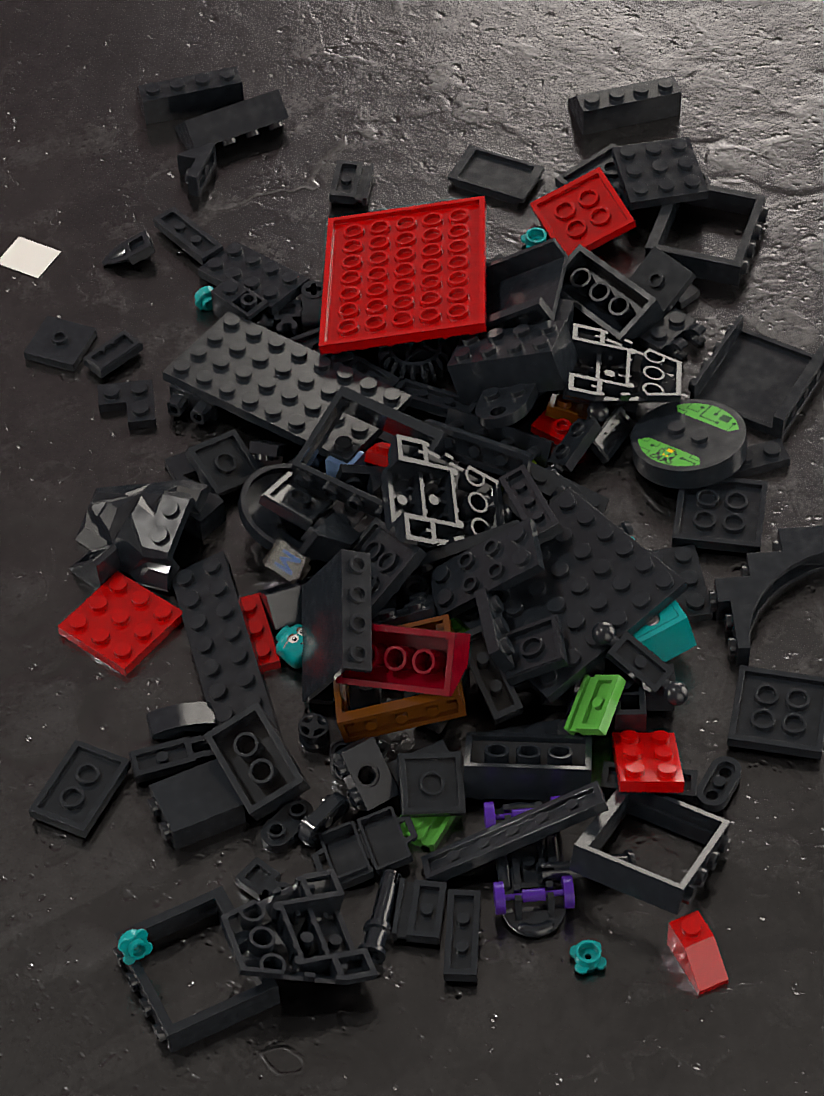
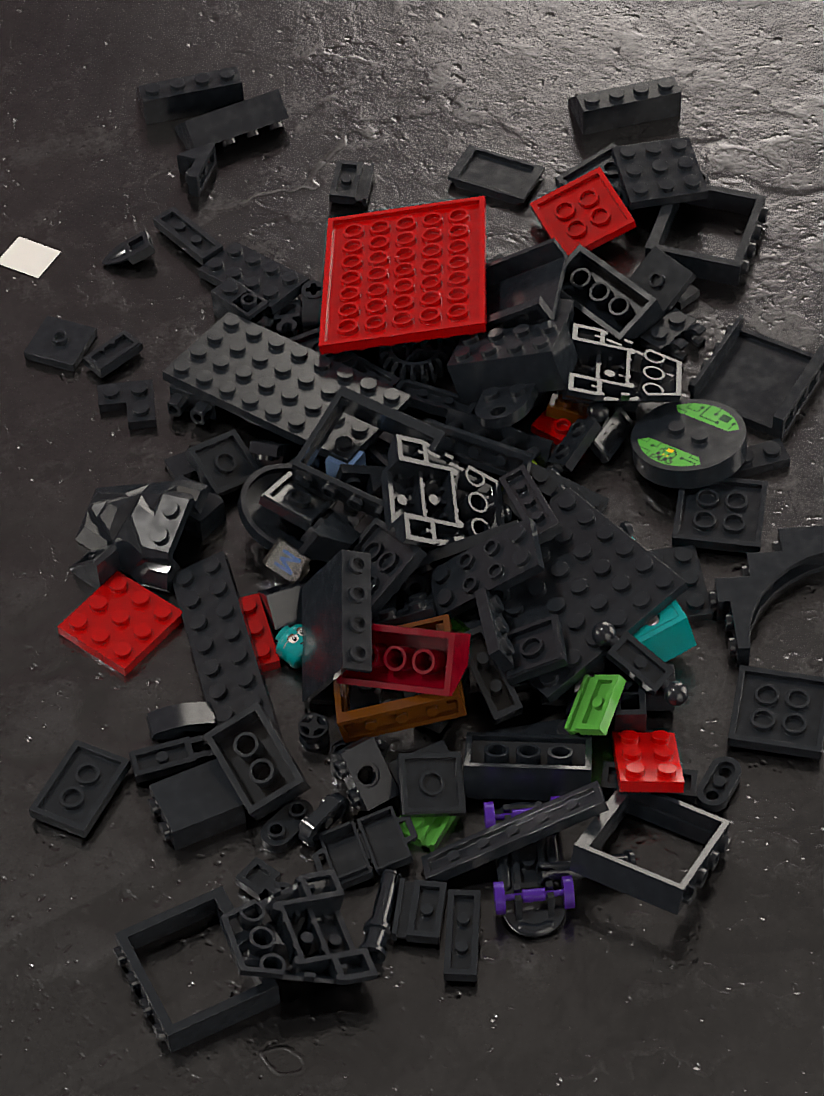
(134, 945): teal plate -> none
(203, 298): teal plate -> none
(378, 454): red plate -> none
(534, 236): teal plate -> none
(587, 948): teal plate -> none
(697, 952): red slope -> none

